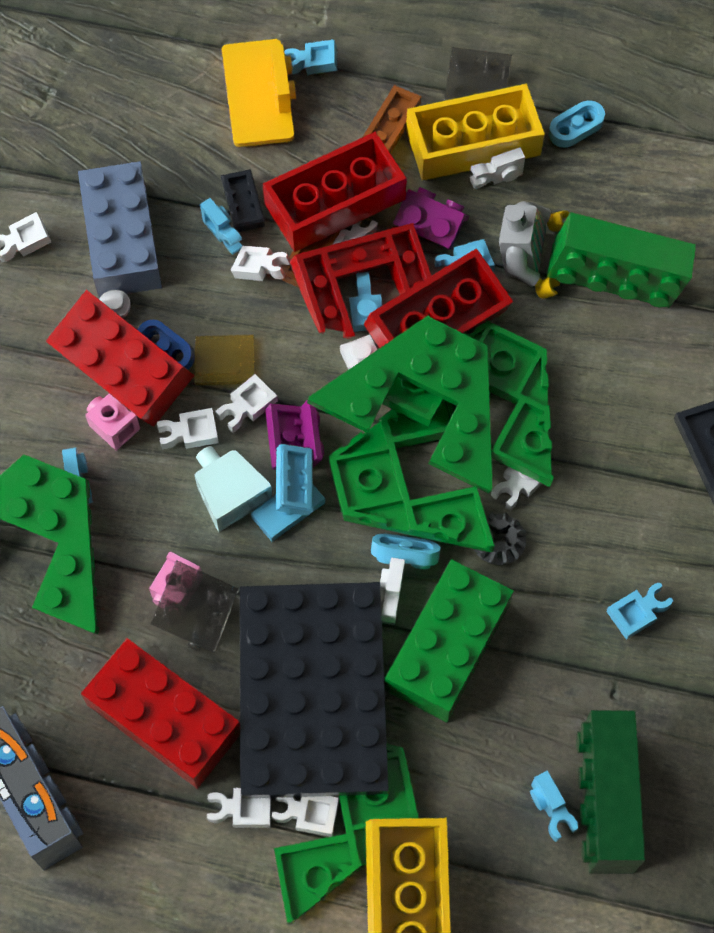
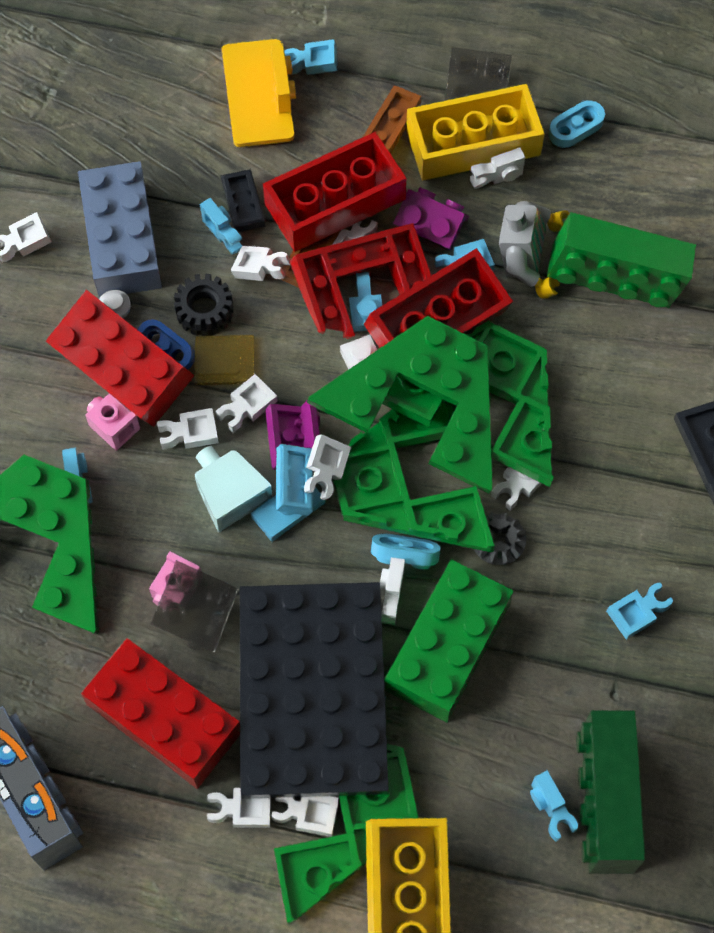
(198, 289): none -> black tyre
(328, 462): none -> white plate

